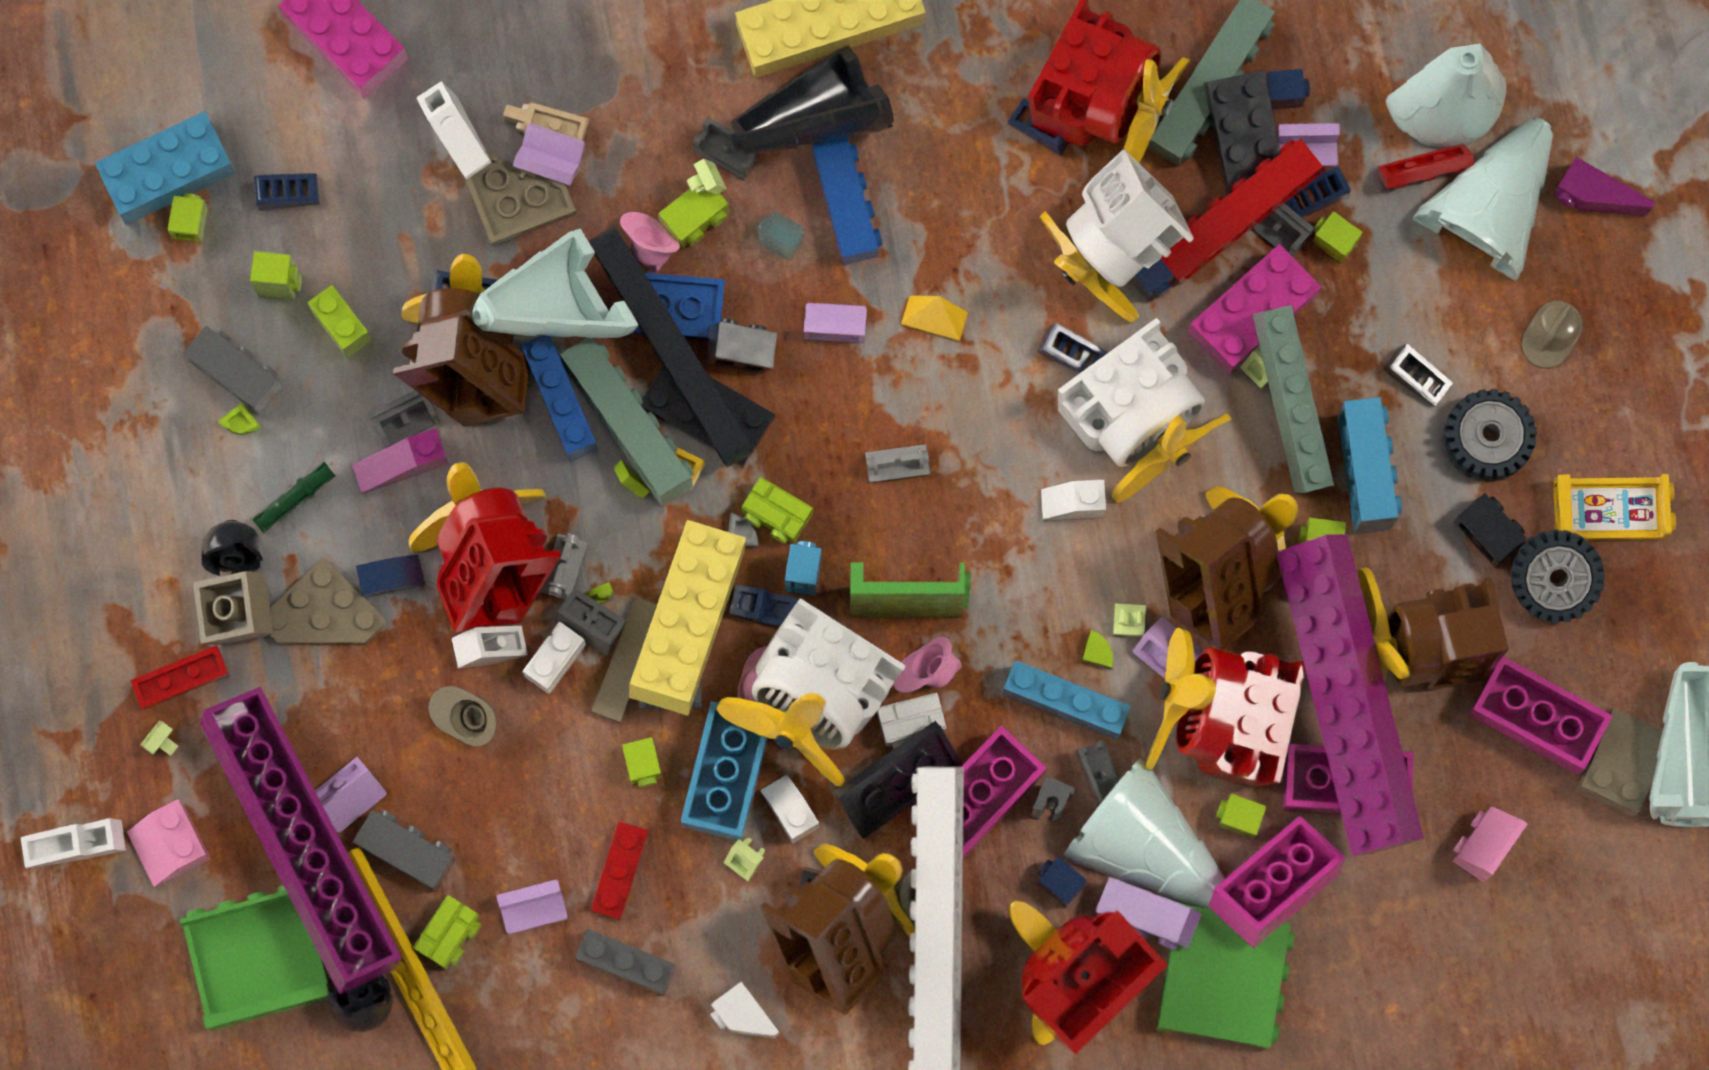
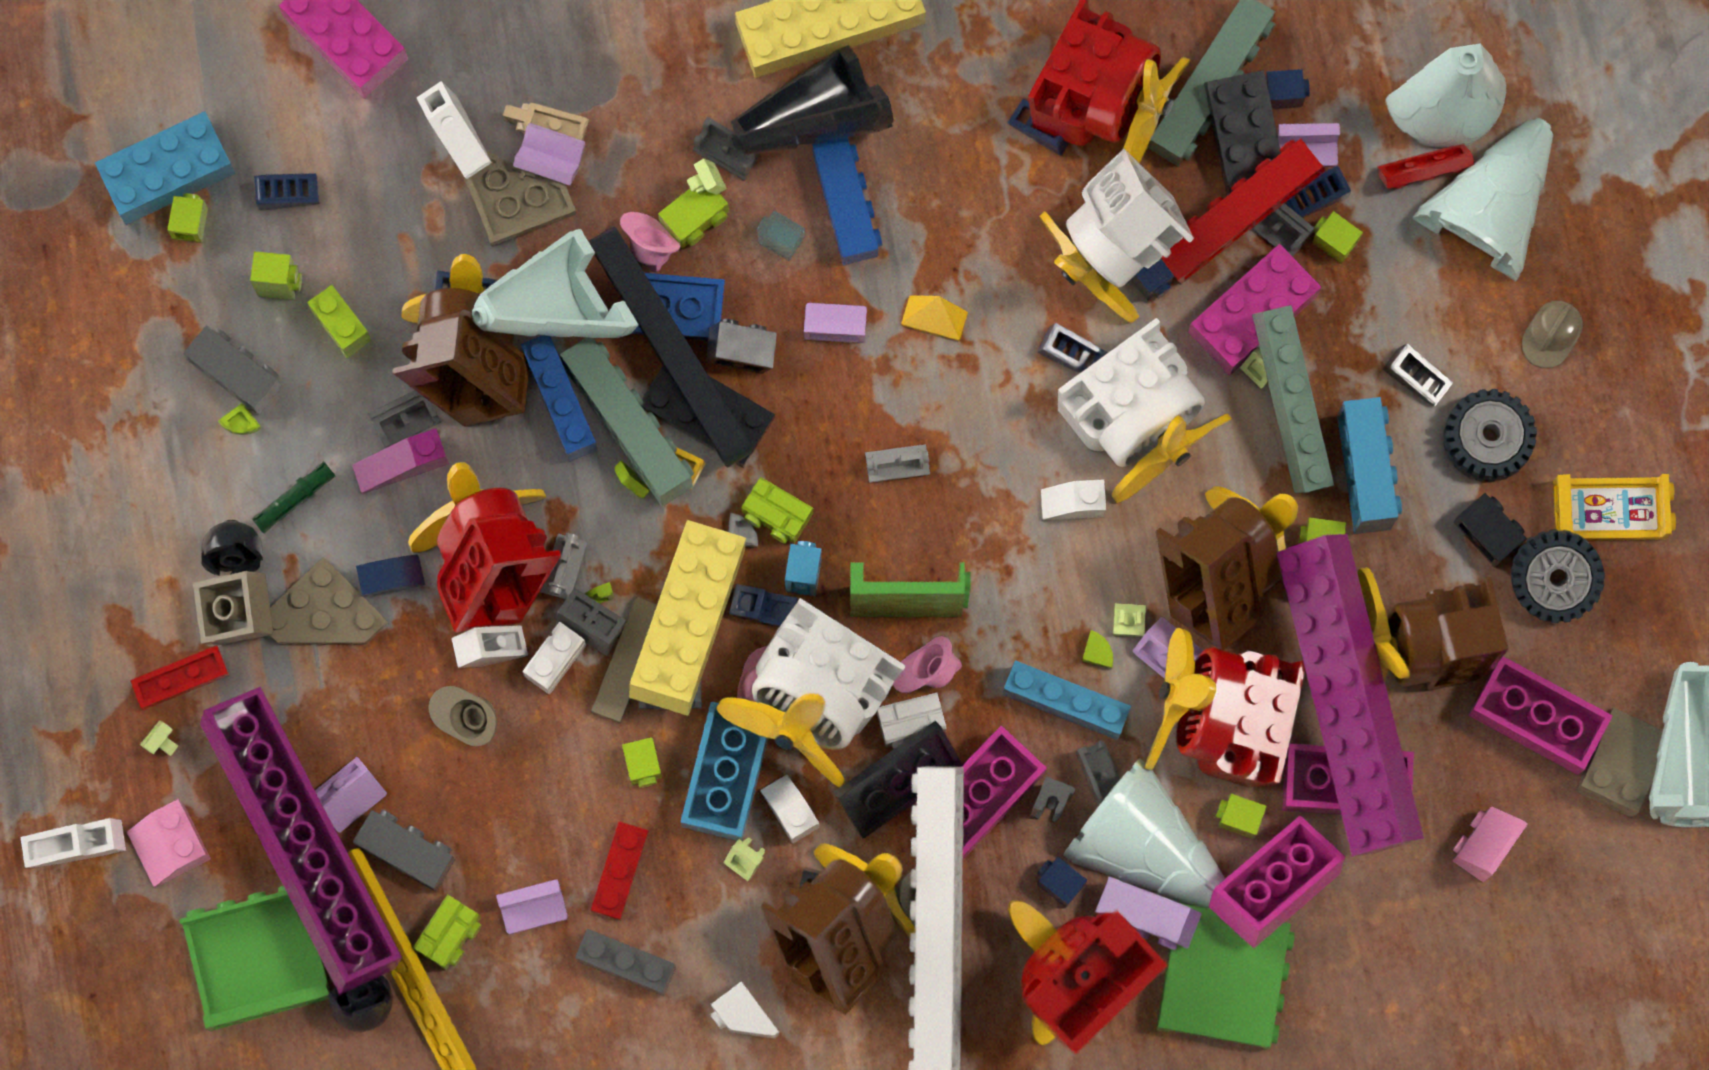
(1596, 191): magenta slope -> none

